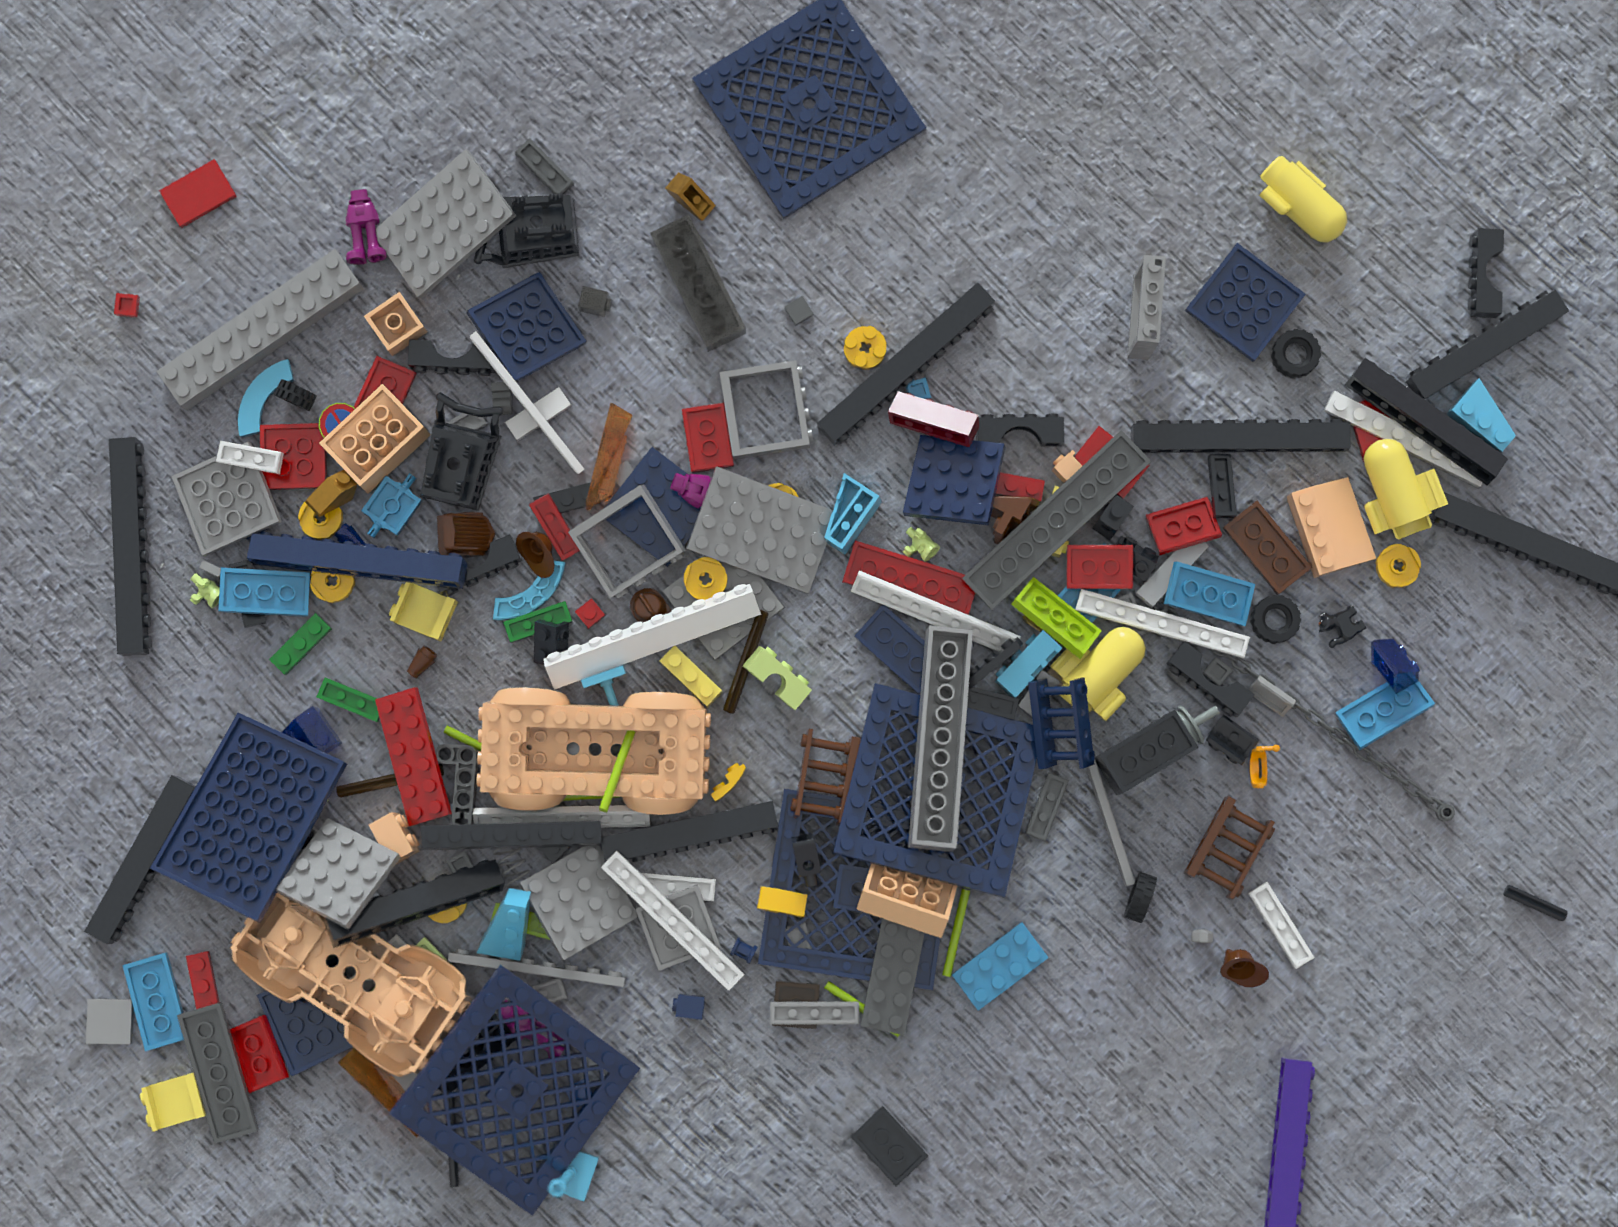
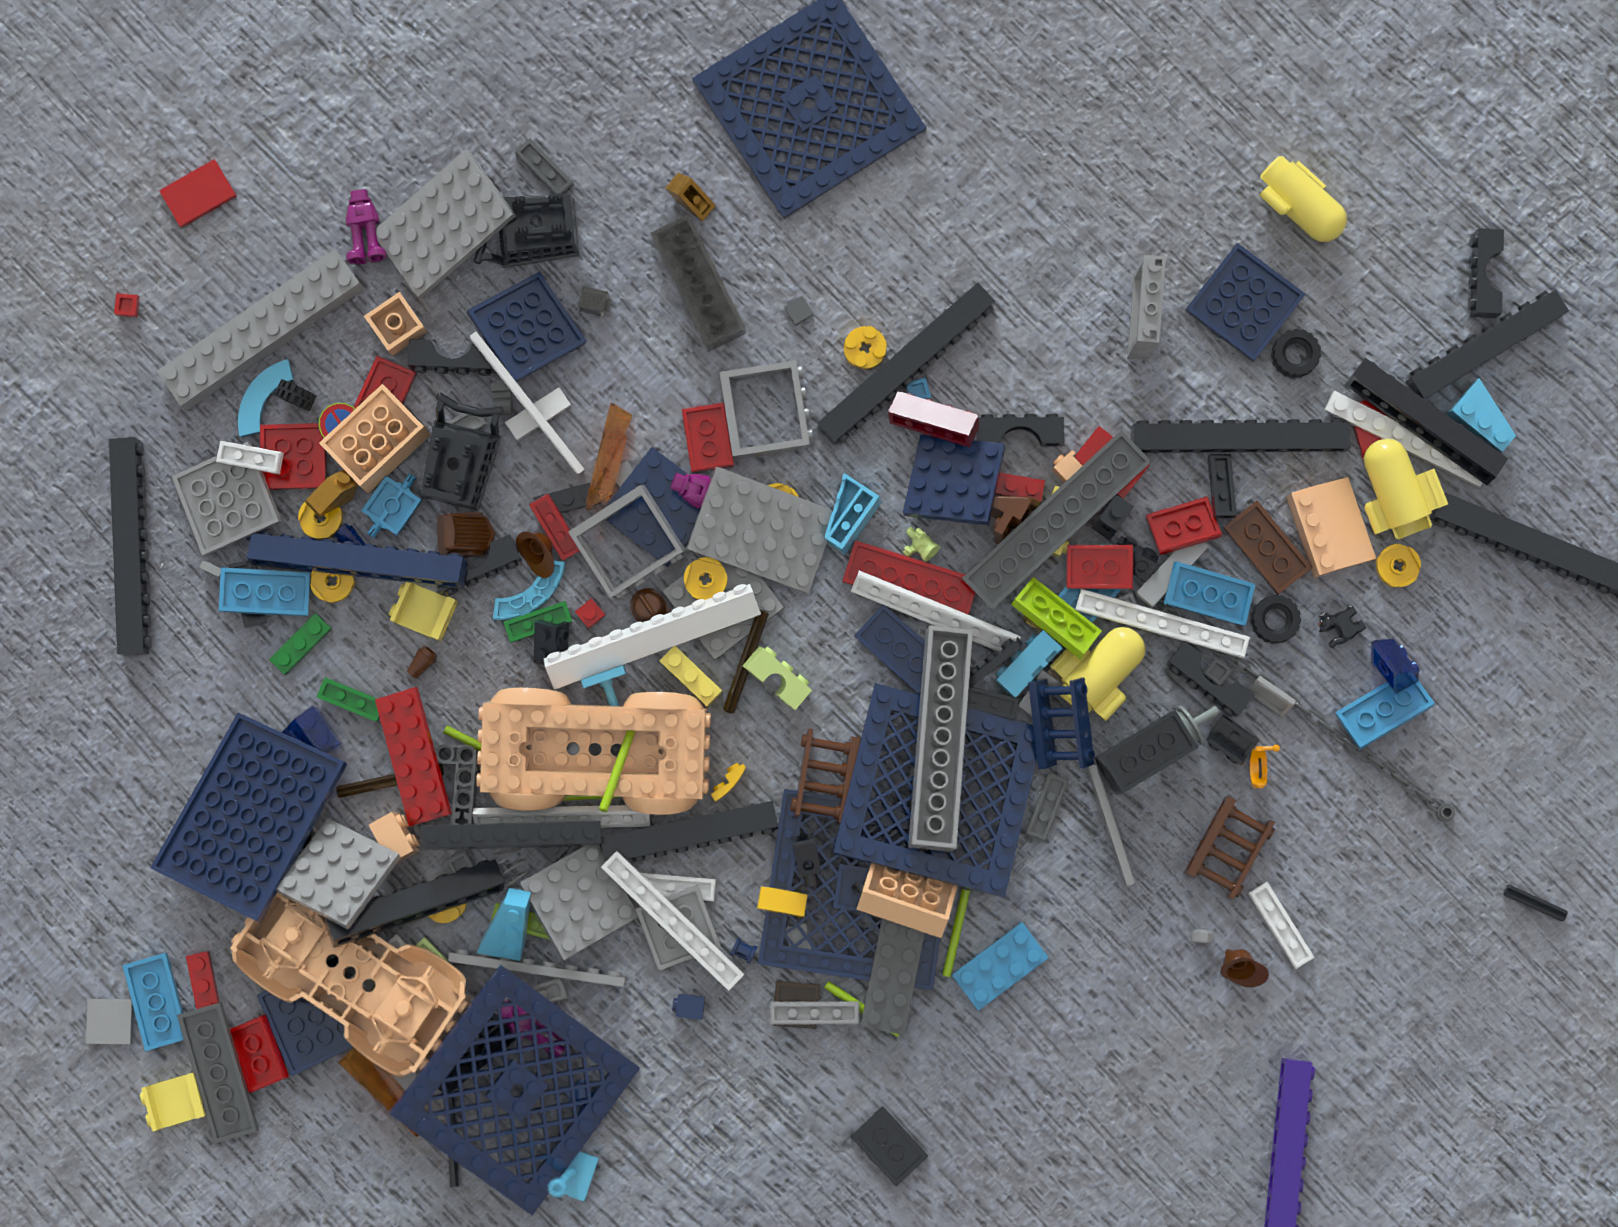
(135, 870): black brick -> none
(206, 589): yellowish green piece -> none
(1140, 897): black tyre -> none

